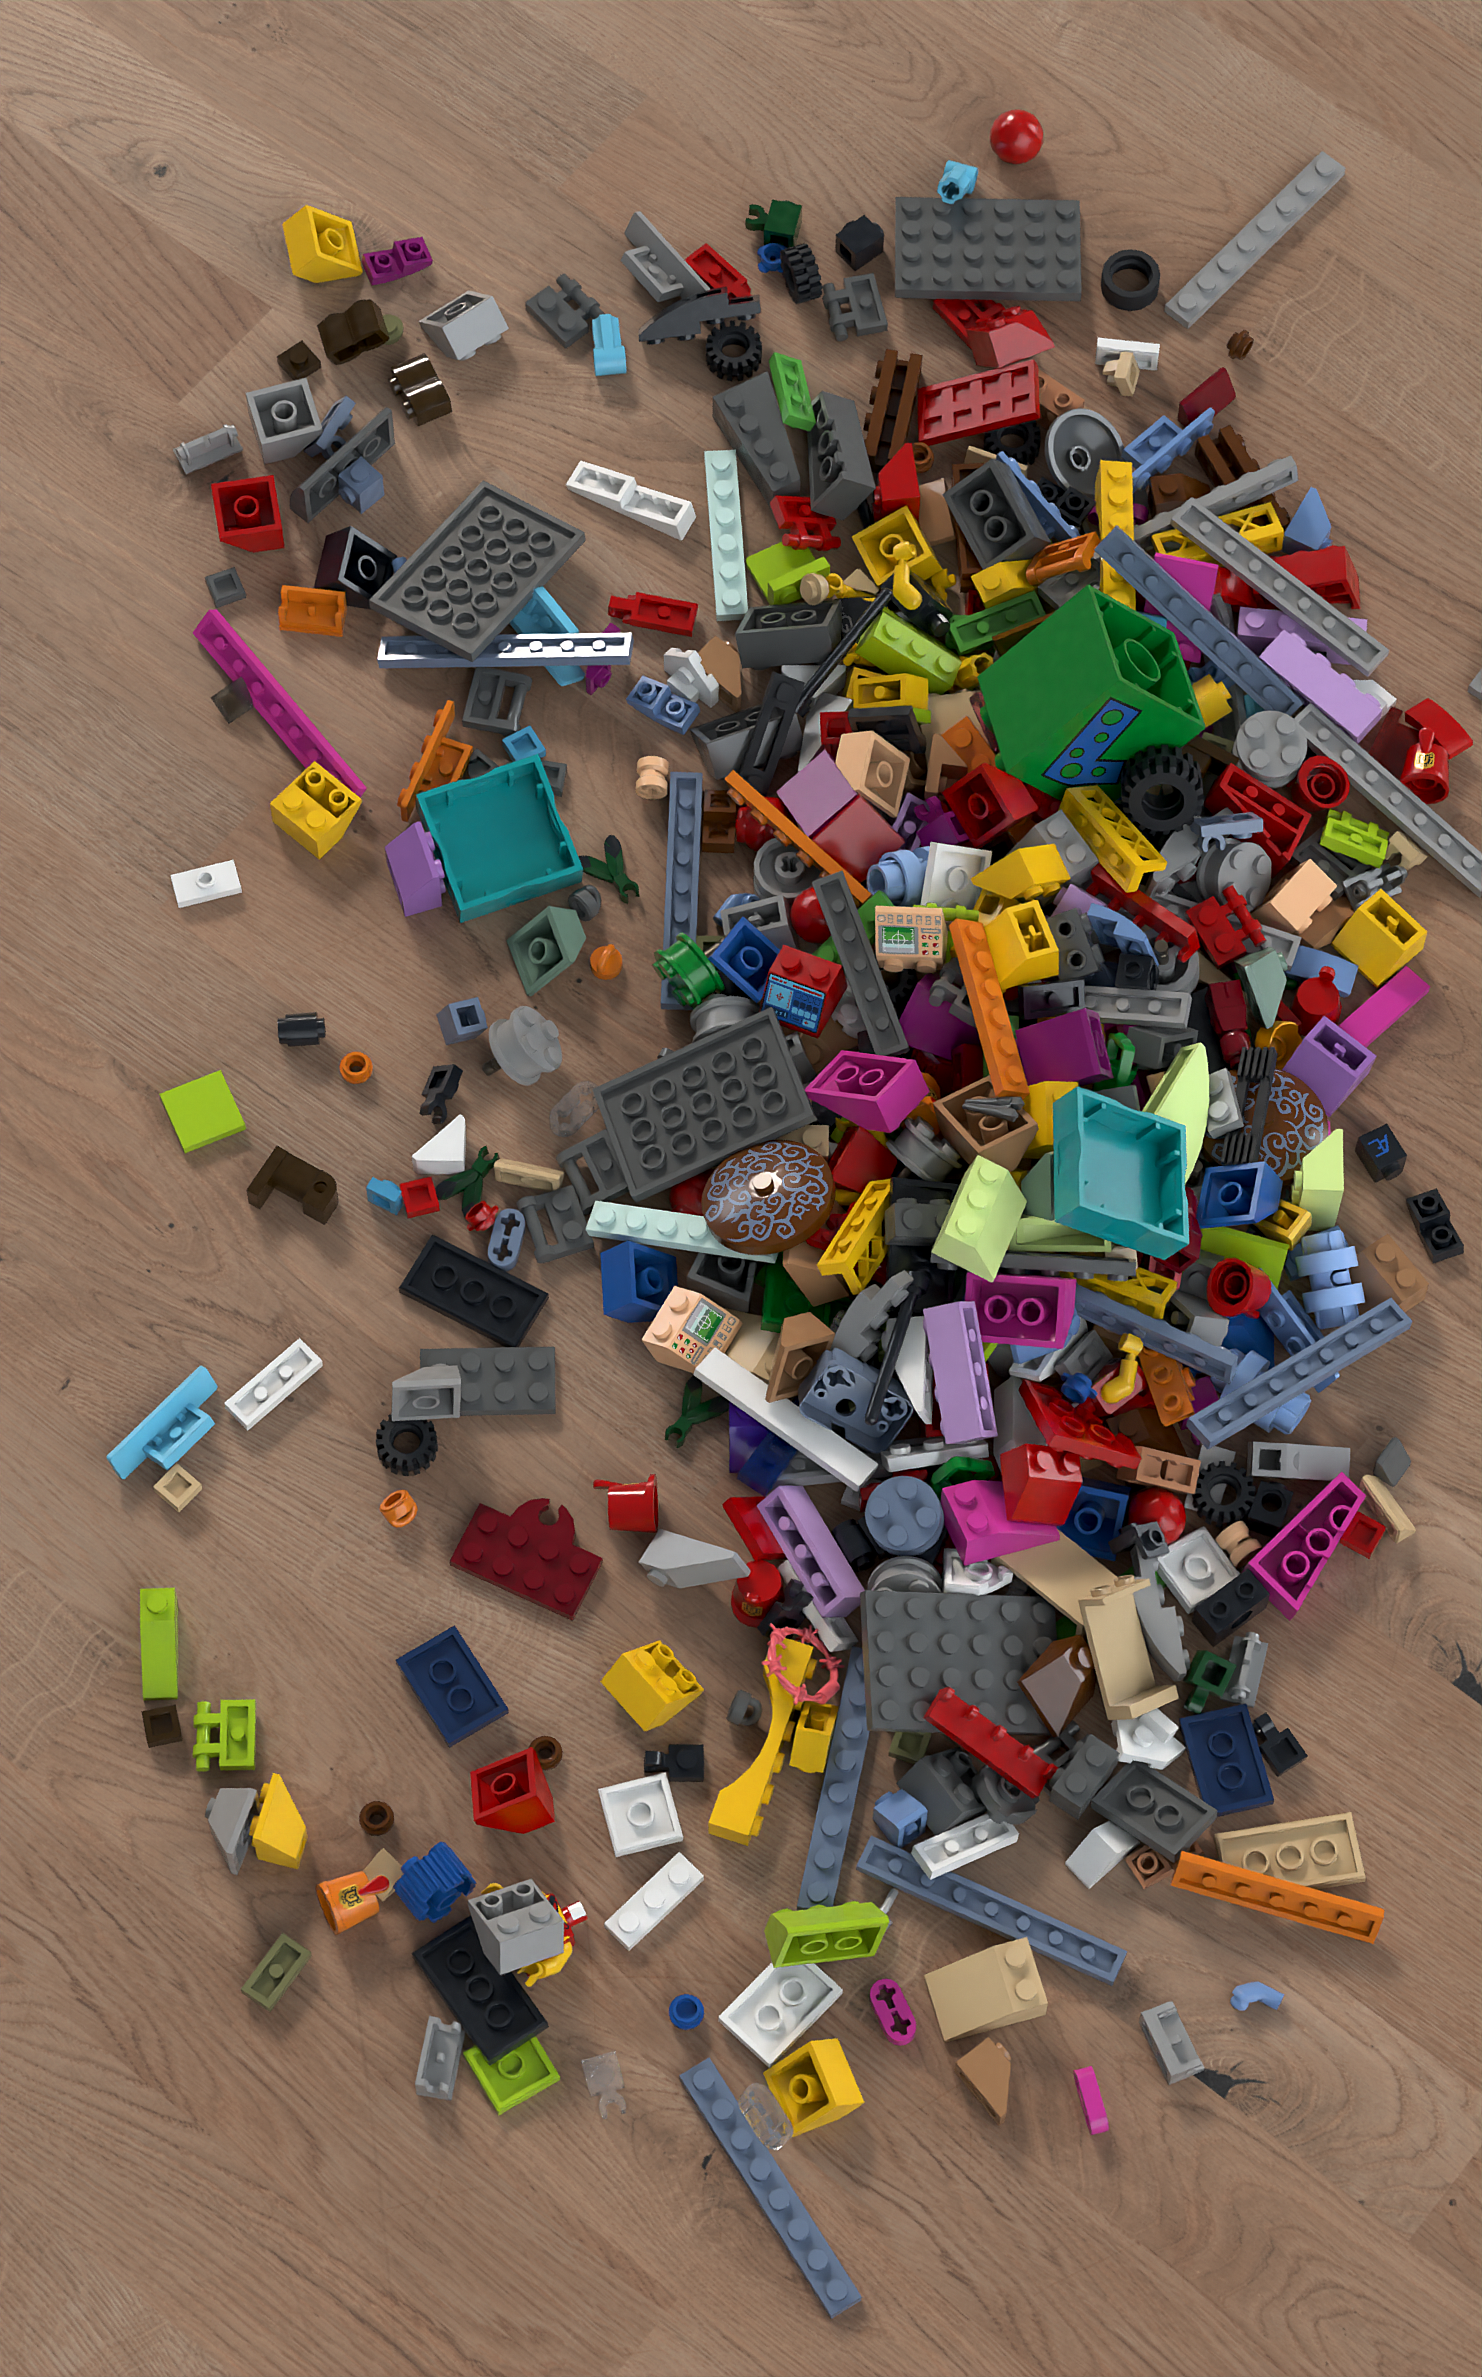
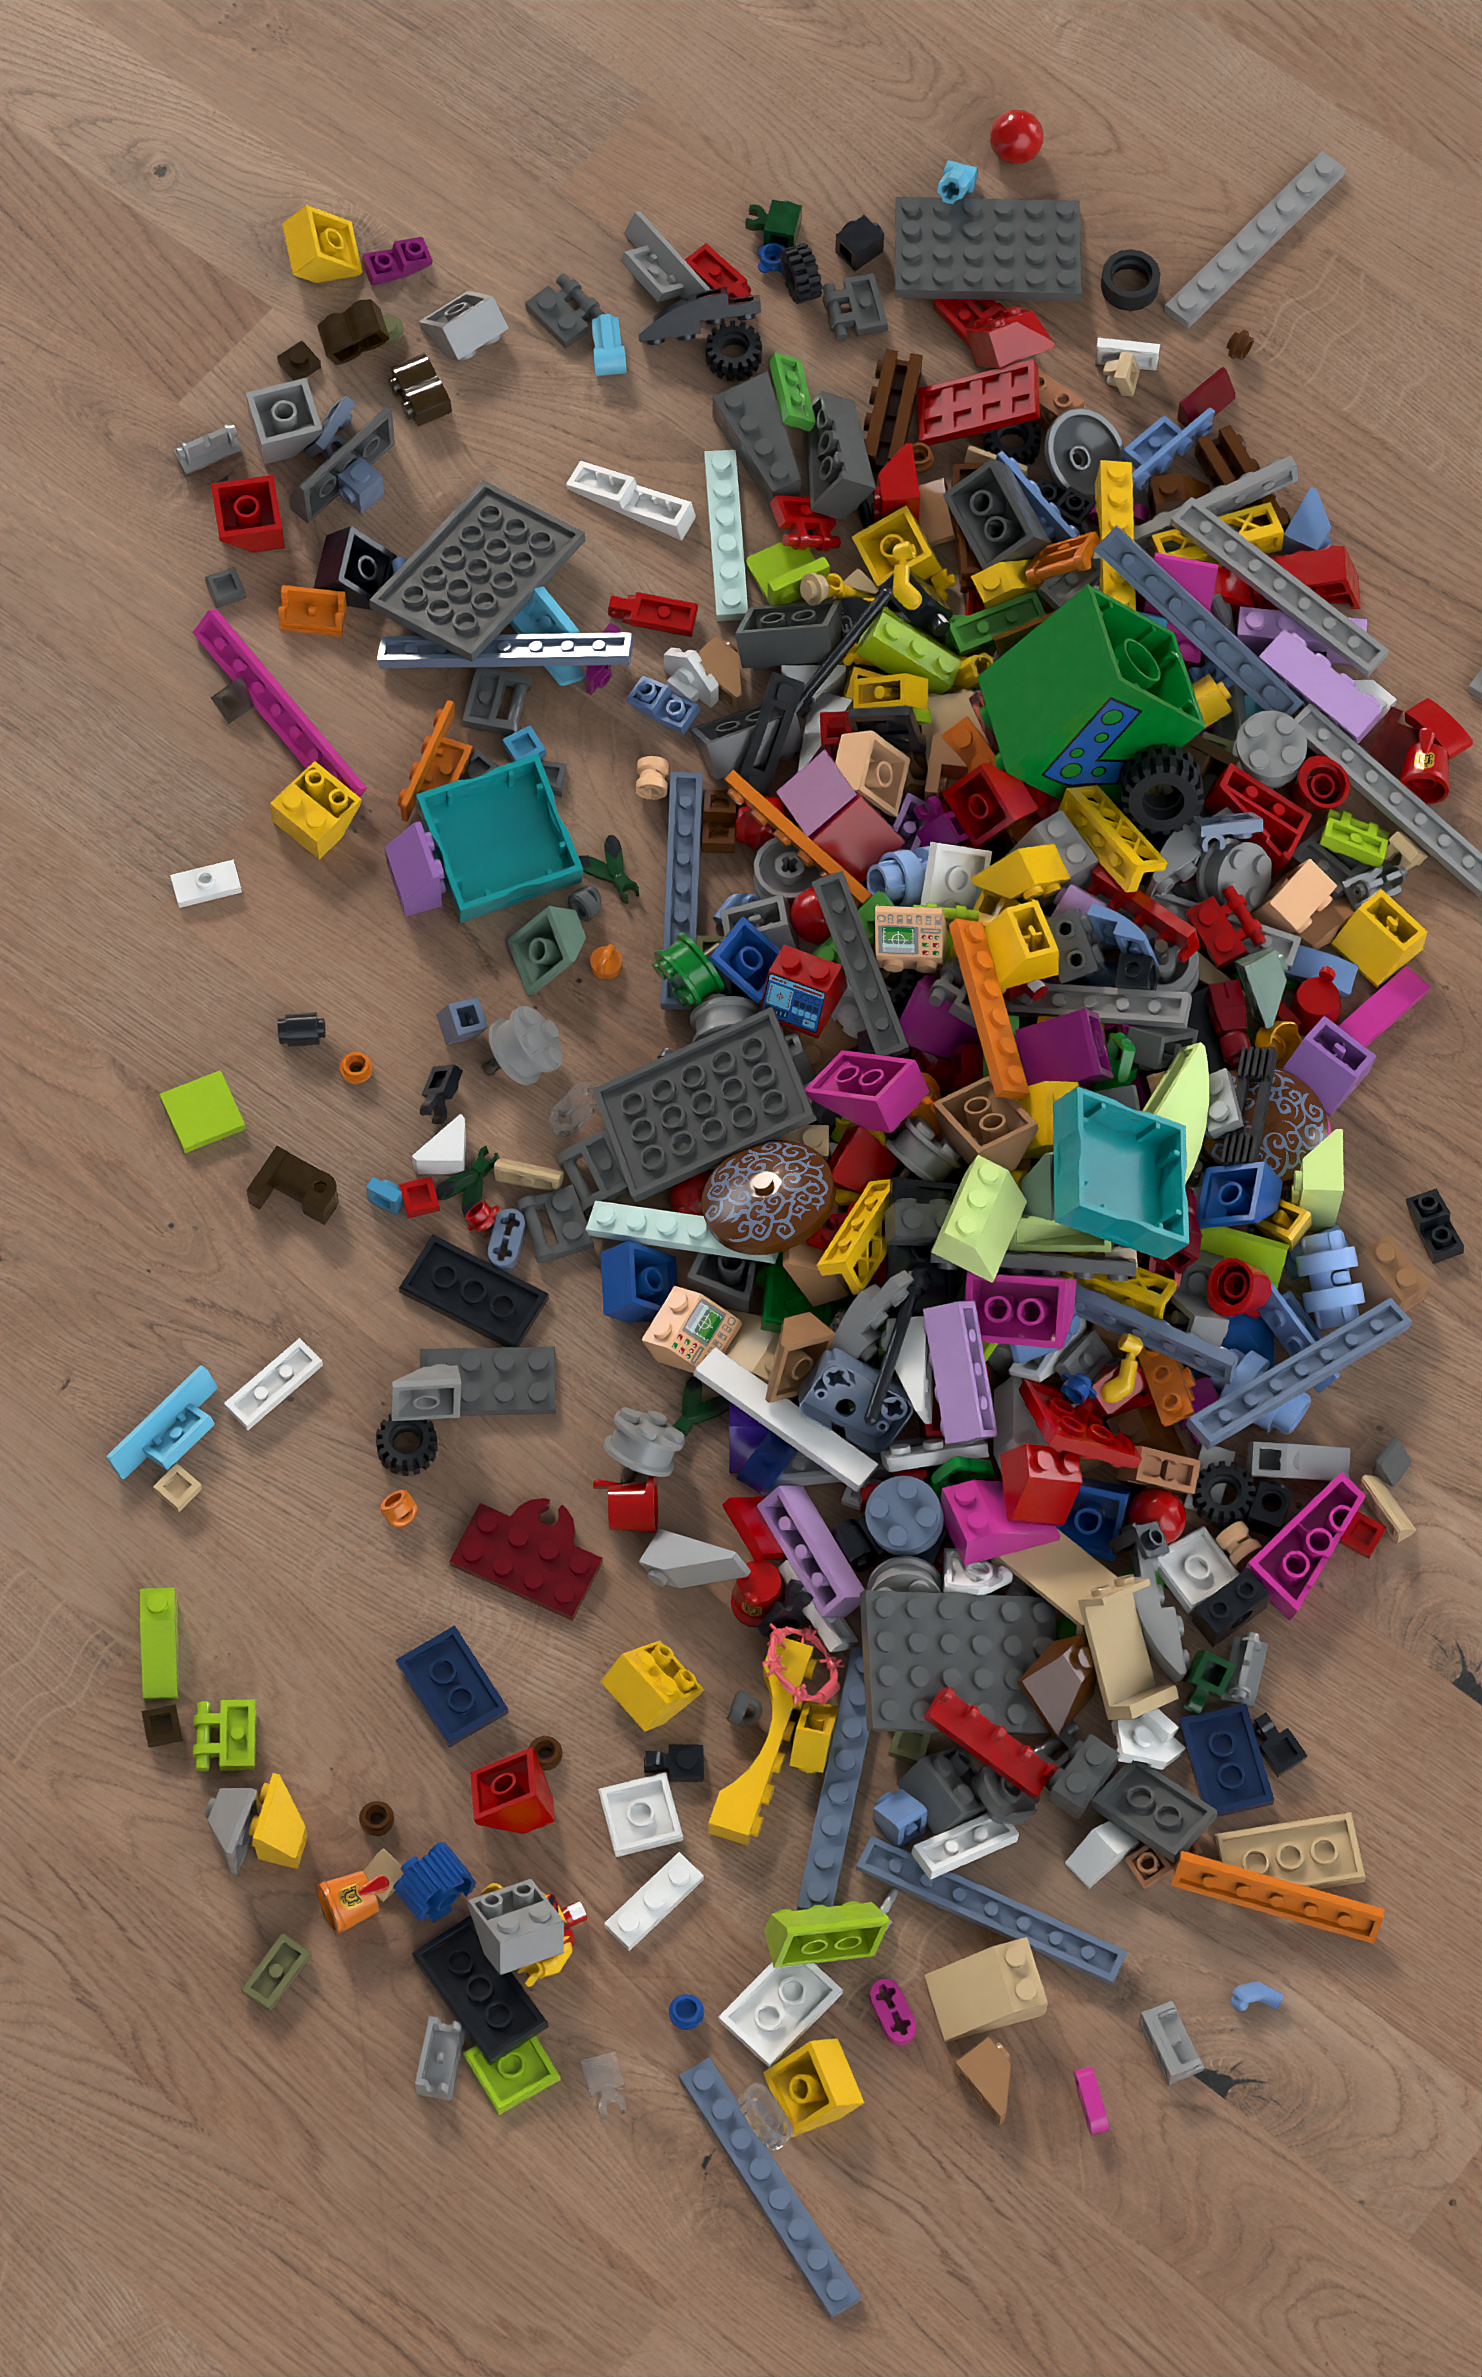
(643, 1443): none -> light grey wheel
(1000, 1107): dark grey piece -> none
(1050, 998): black plate -> none
(1381, 1153): black brick -> none

